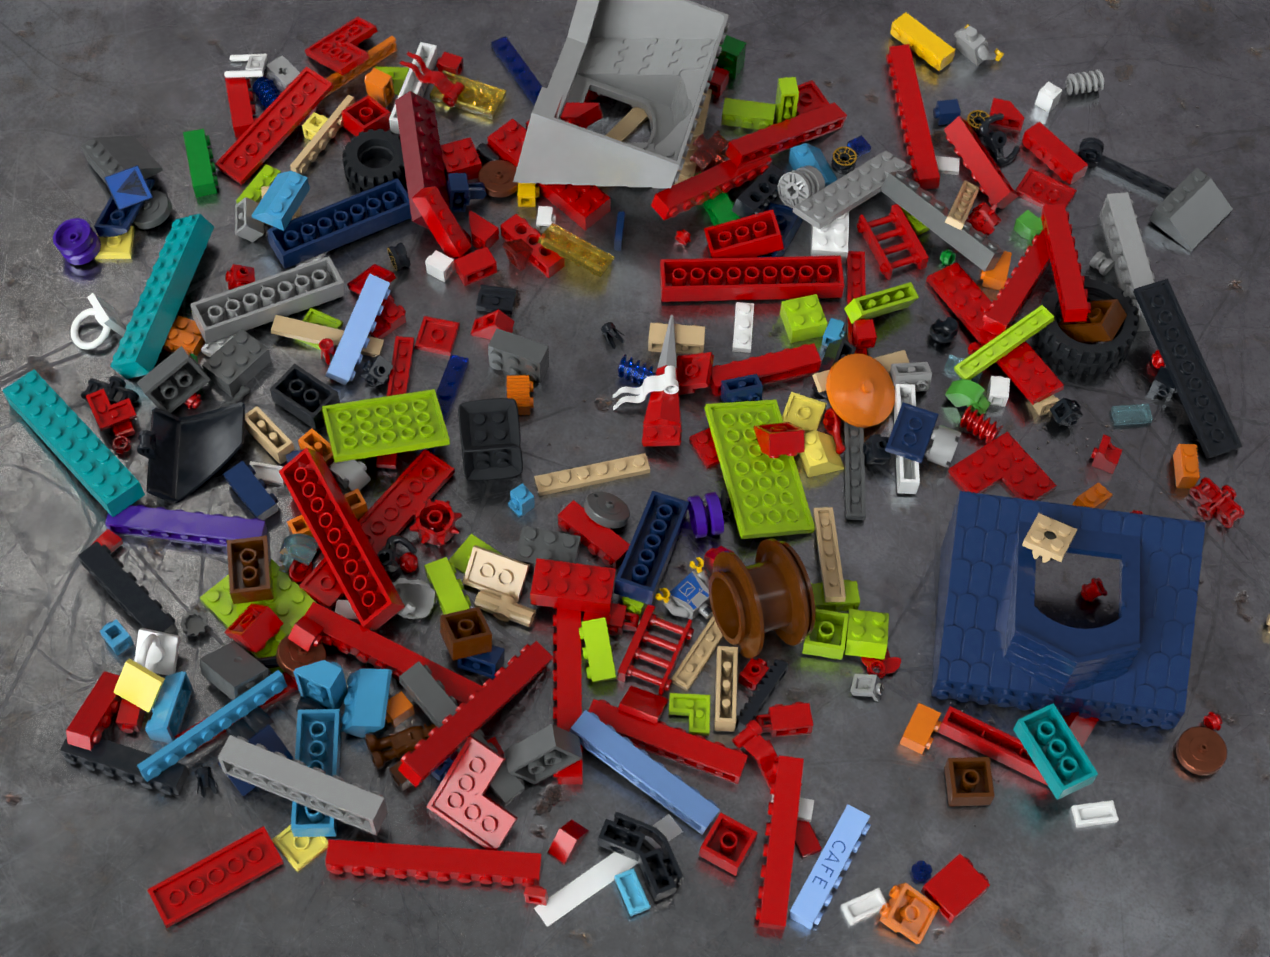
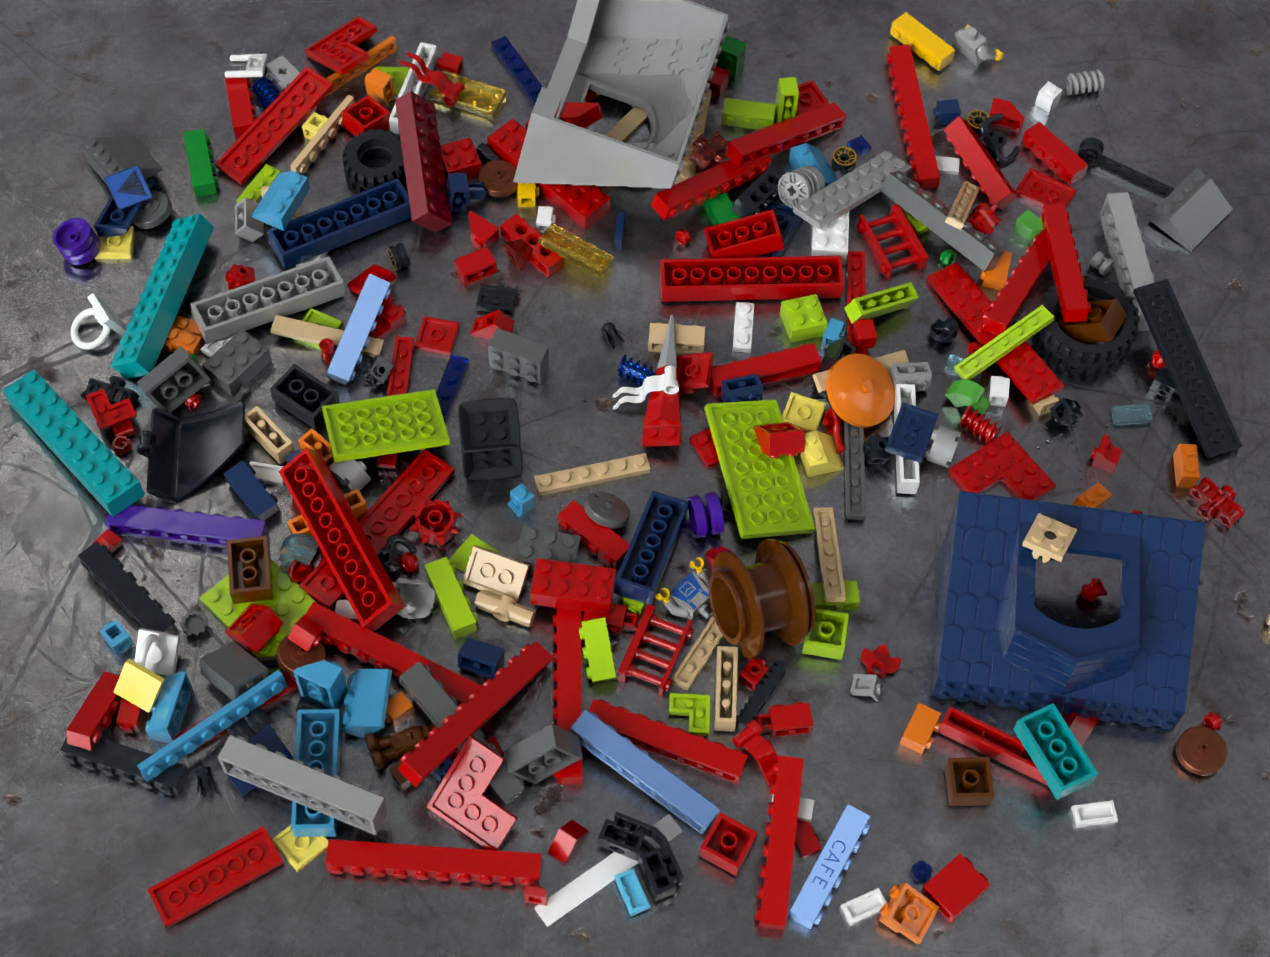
(440, 266): white brick -> none
(441, 222): red wedge -> none
(466, 633): reddish brown brick -> none
(519, 389): orange brick -> none
(643, 704): red tile -> none
(867, 634): lime brick -> none

